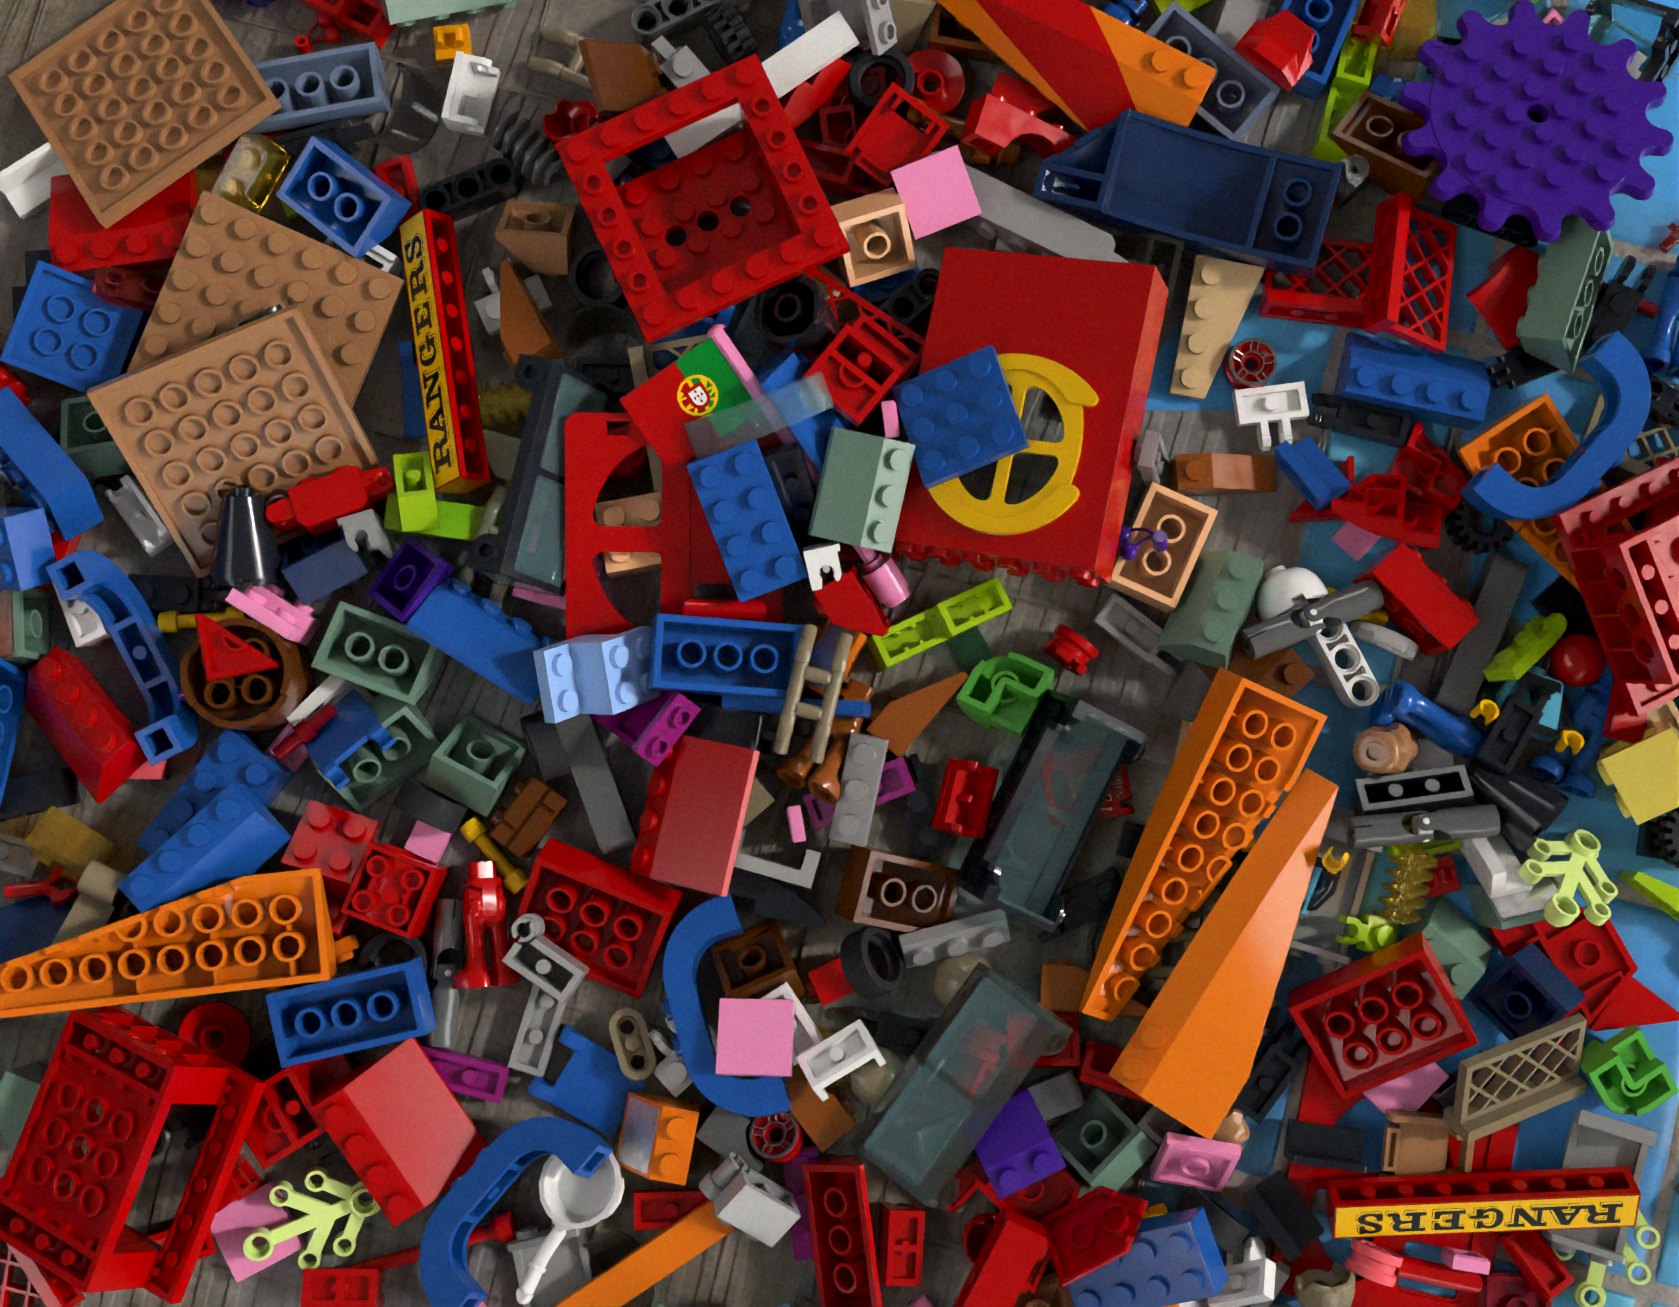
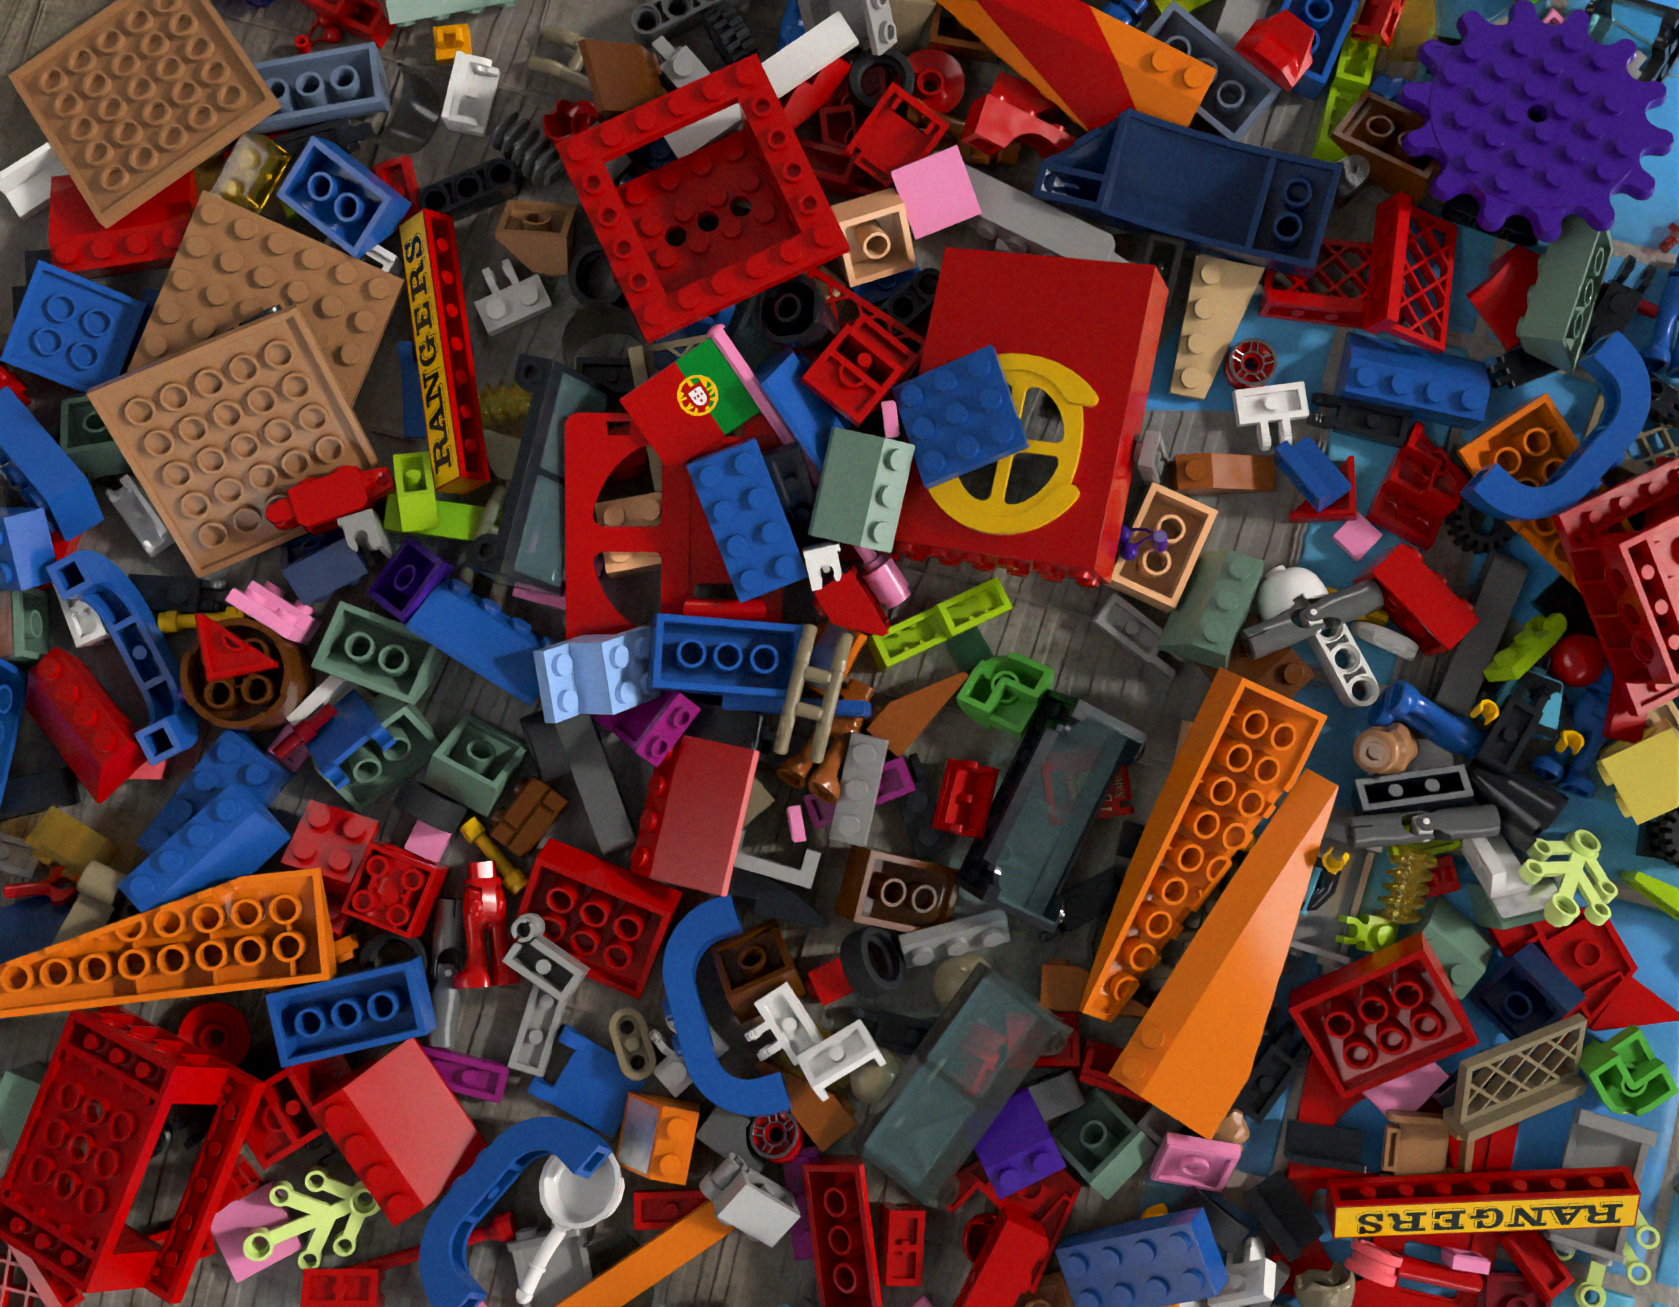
(129, 291): clear red plate -> none
(244, 542): black cone -> none
(521, 321): dark orange slope -> none
(755, 1037): bright pink tile -> none
(759, 415): clear light blue slope -> none
(1070, 650): red wheel -> none
(1092, 1231): red tile -> none
(1382, 509): red slope -> none

